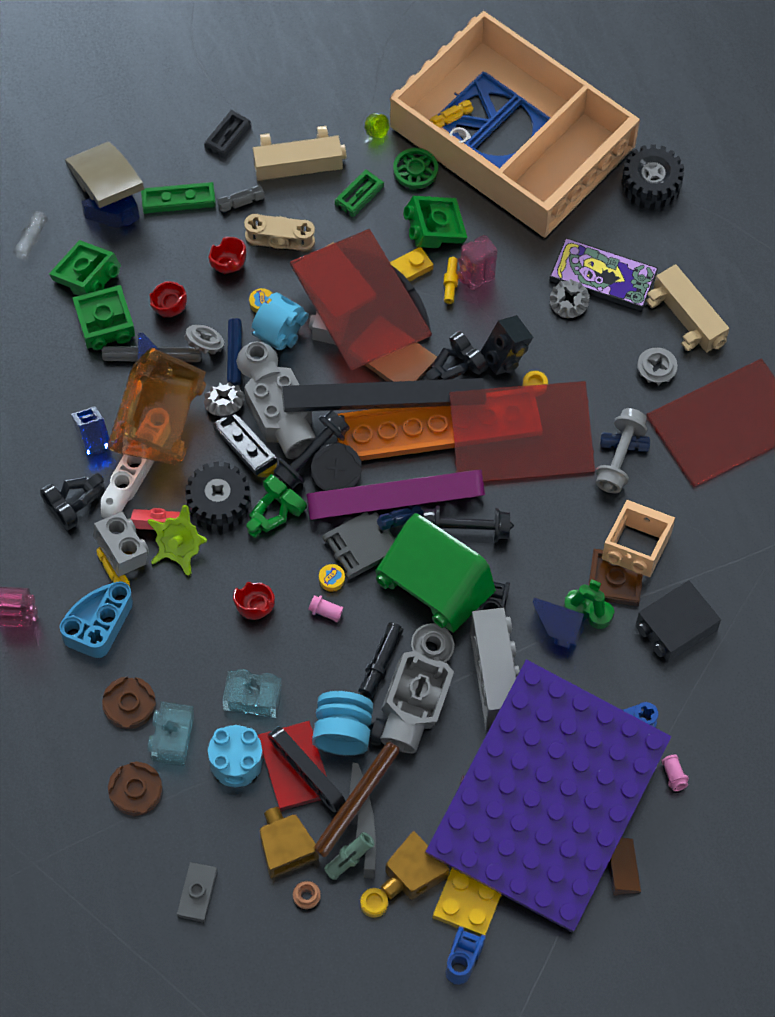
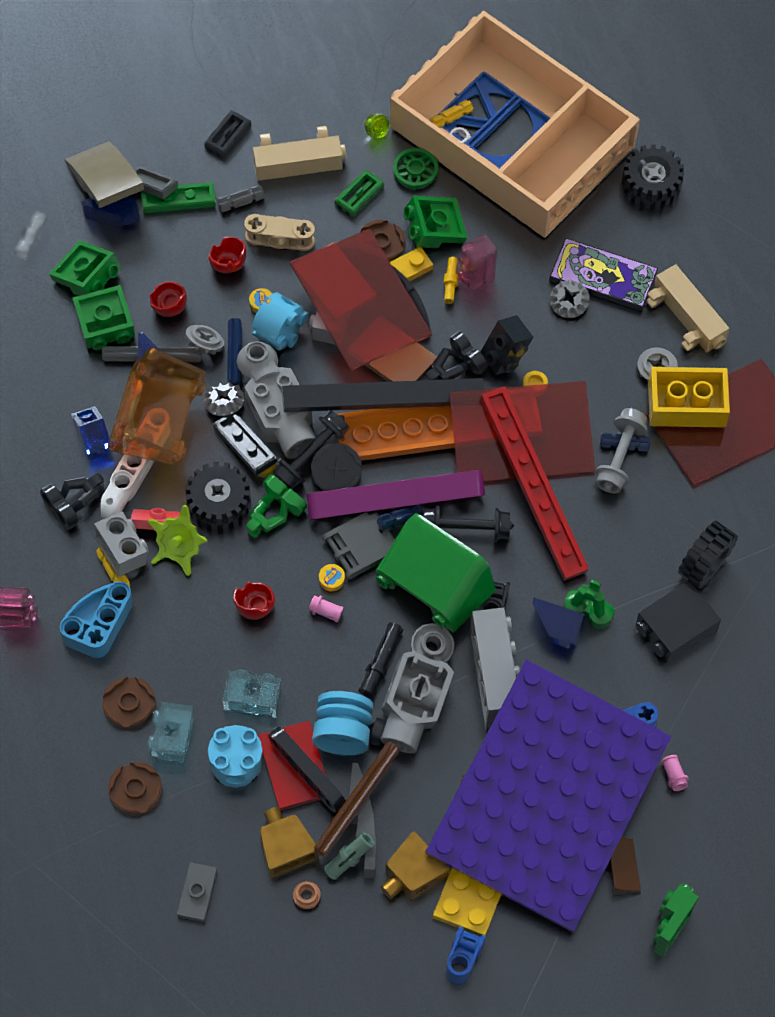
(156, 183): none -> dark grey tile
(374, 902): yellow tile -> none
(388, 236): none -> reddish brown tile
(534, 483): none -> red plate
(617, 582): reddish brown tile -> none
(635, 516): light nougat window -> none
(675, 912): none -> green plate
(688, 397): none -> yellow brick
(707, 554): none -> black wheel

